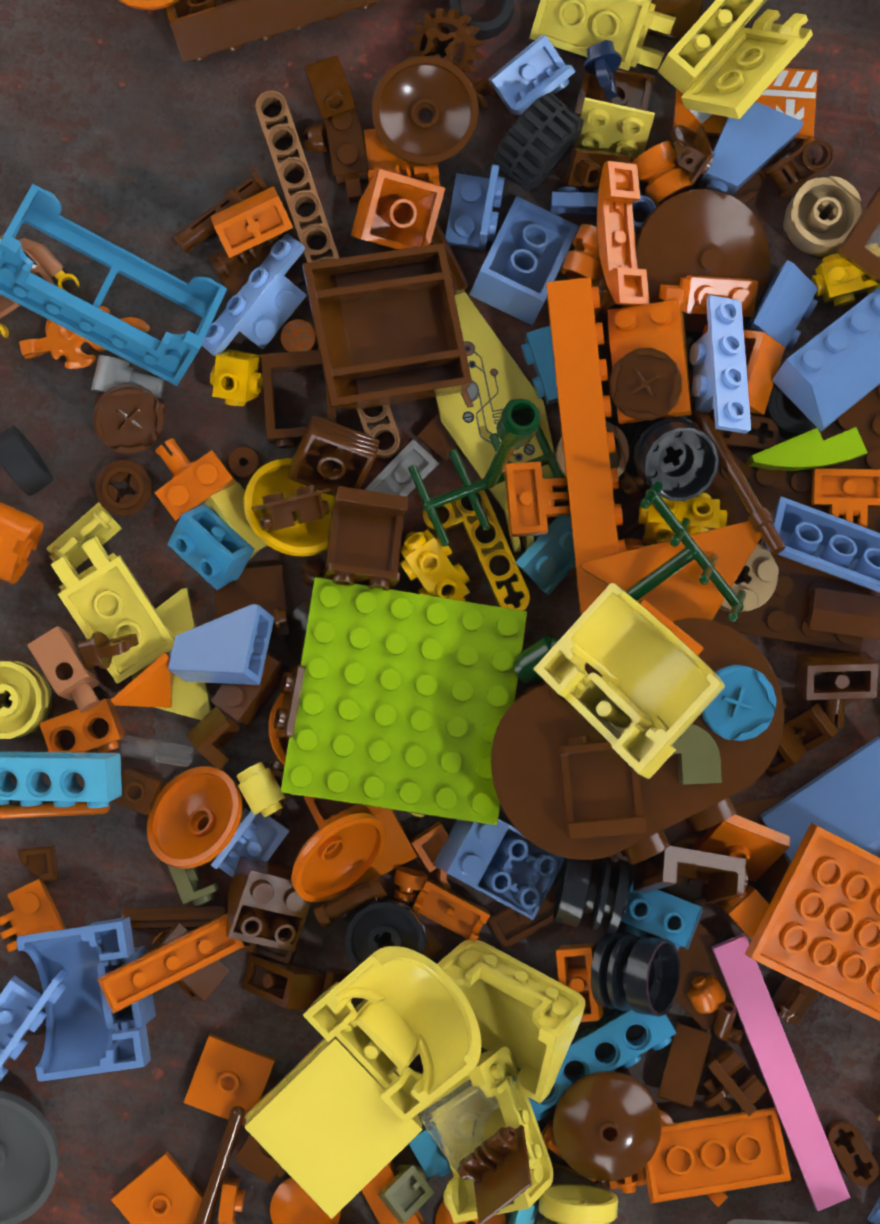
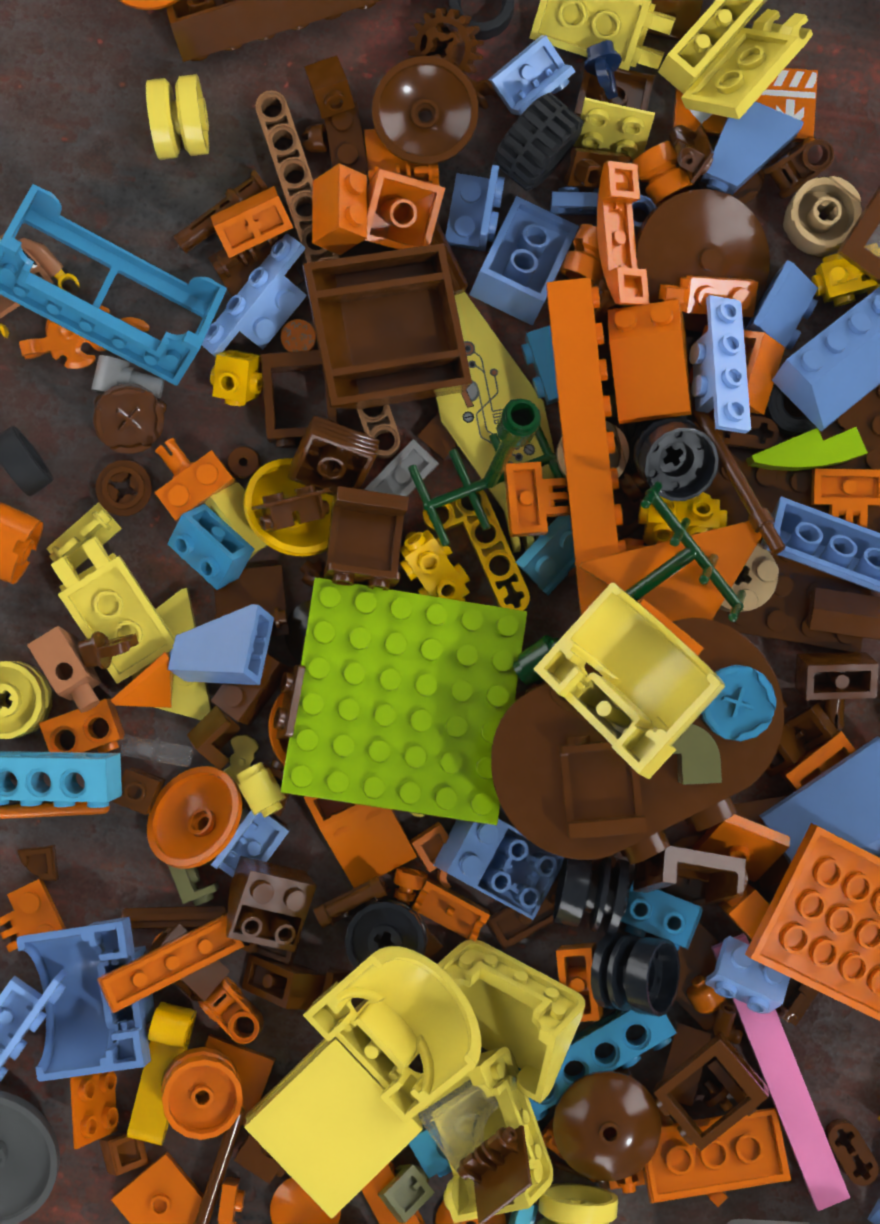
(93, 1107): none -> orange hinge
(122, 1153): none -> dark orange slope
(168, 1038): none -> yellow beam
(177, 117): none -> light yellow wheel
(206, 1114): none -> orange wheel
(230, 1009): none -> orange piece
(244, 753): none -> light yellow piece
(338, 857): orange dish -> none
(339, 209): none -> orange brick
(645, 384): reddish brown tile -> none
(740, 1071): none -> reddish brown window
(747, 979): none -> light blue bracket
(817, 761): none -> orange hinge

